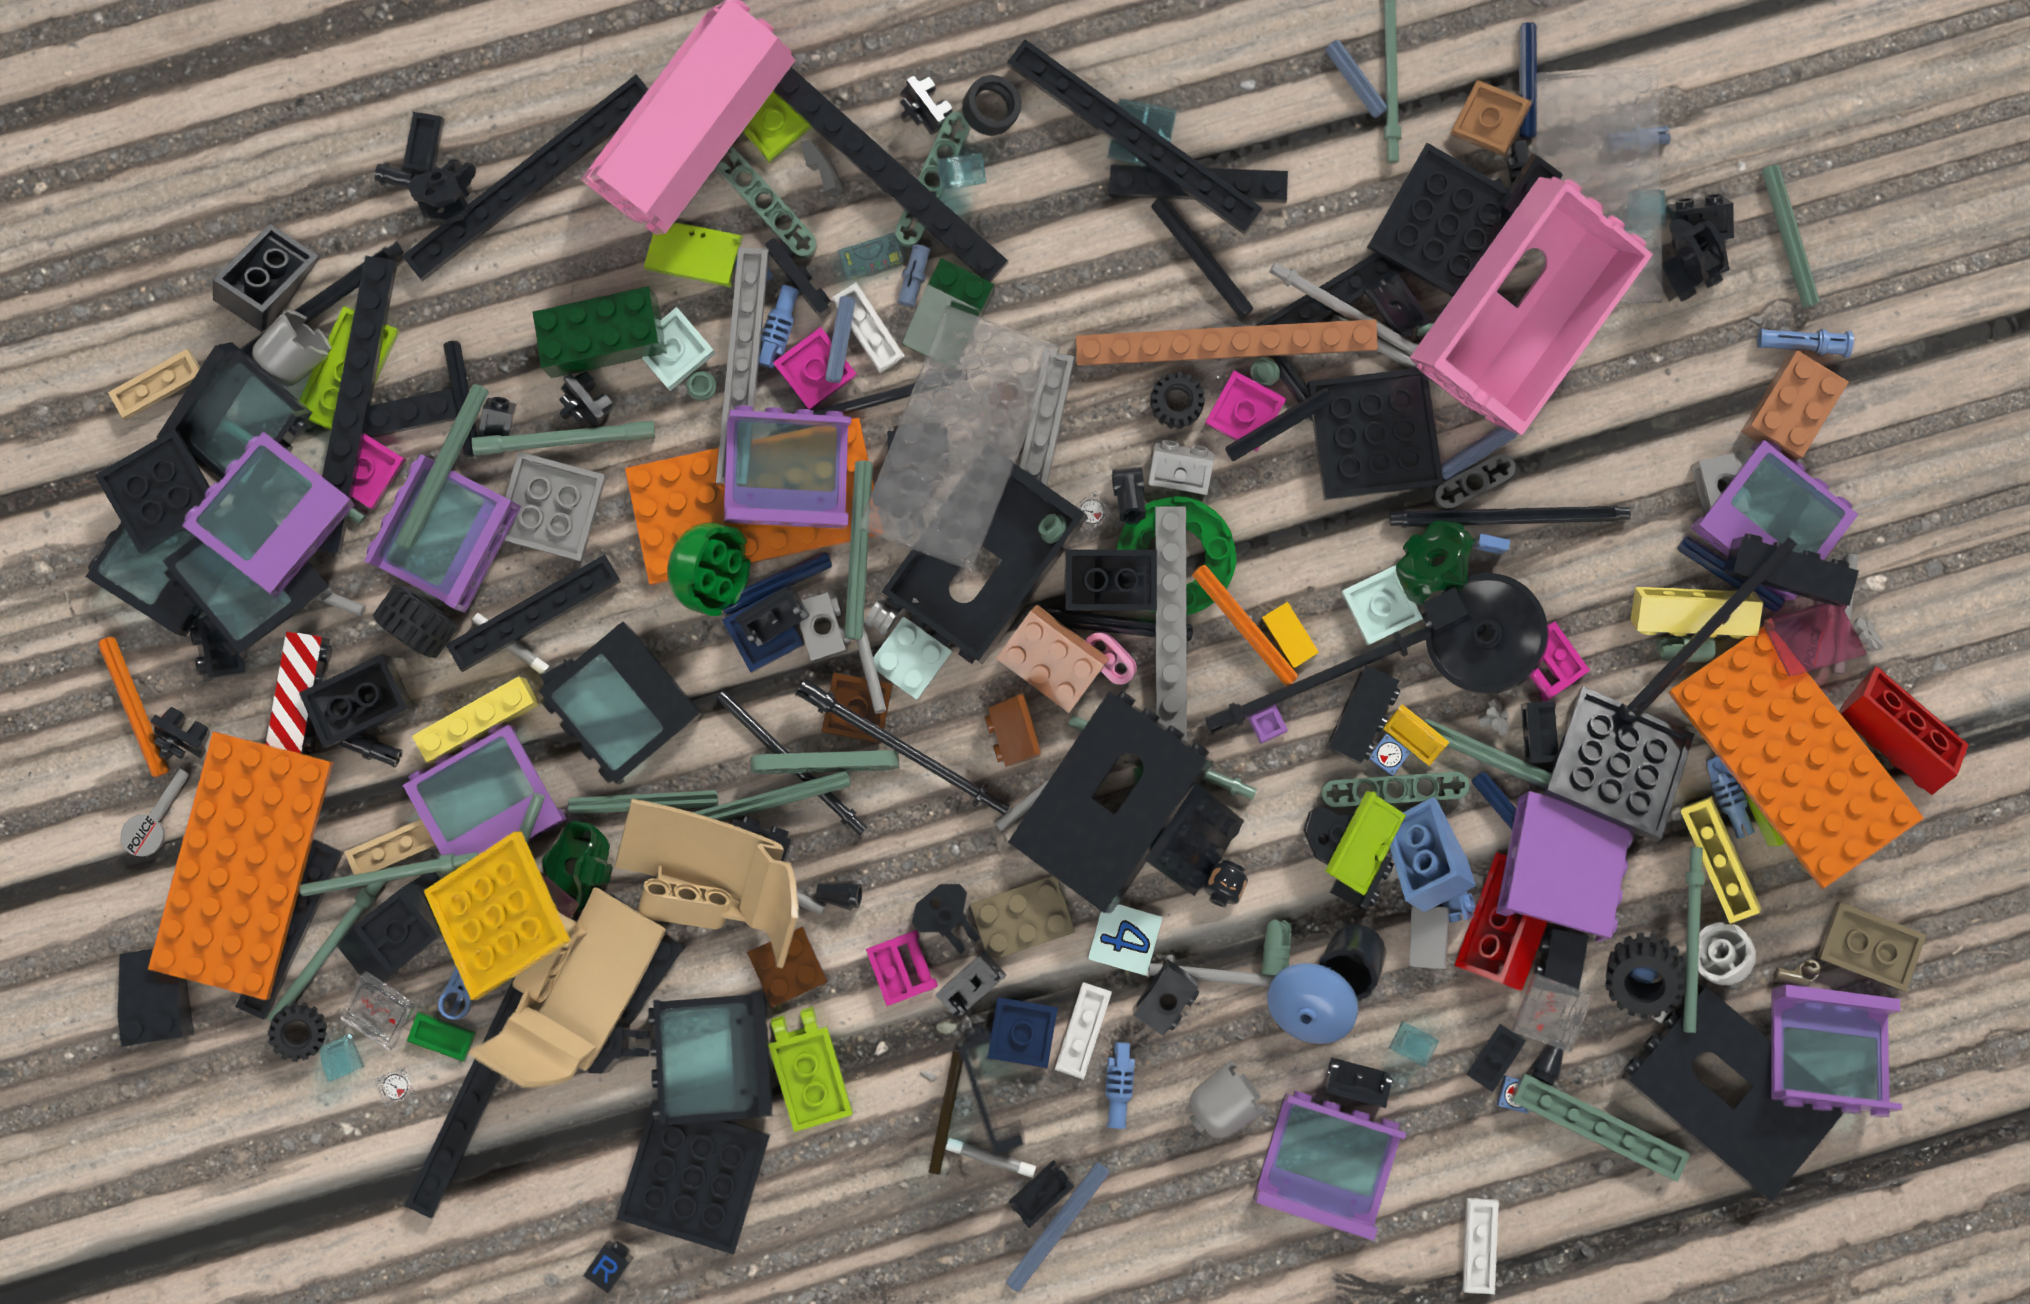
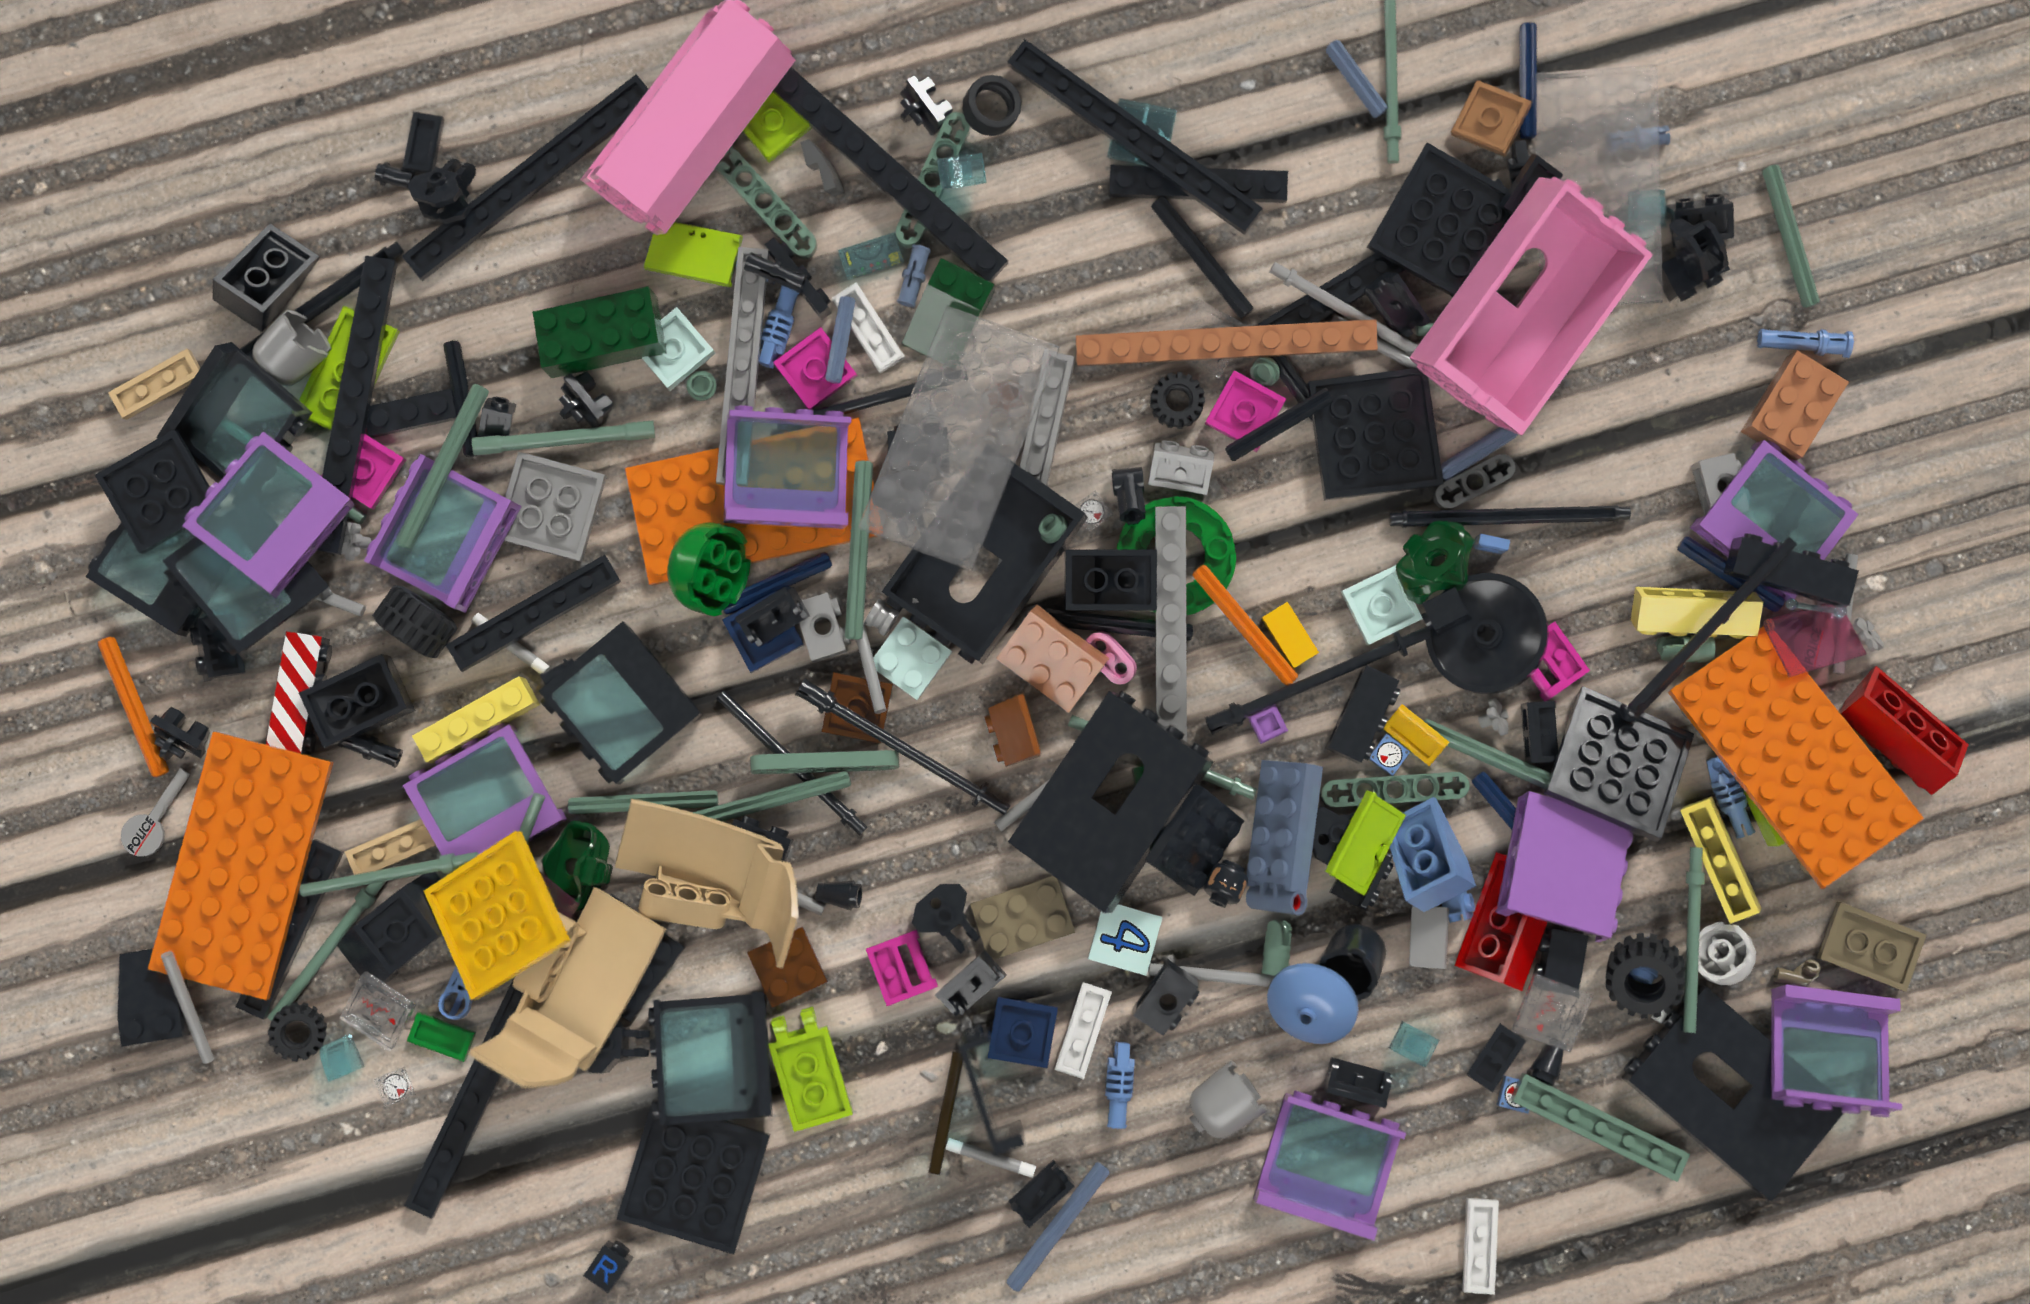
(187, 1007): none -> light grey bar
(354, 541): none -> light grey plant
(775, 272): none -> black pin
(1283, 836): none -> sand blue hinge
(1839, 612): none -> clear light blue hinge

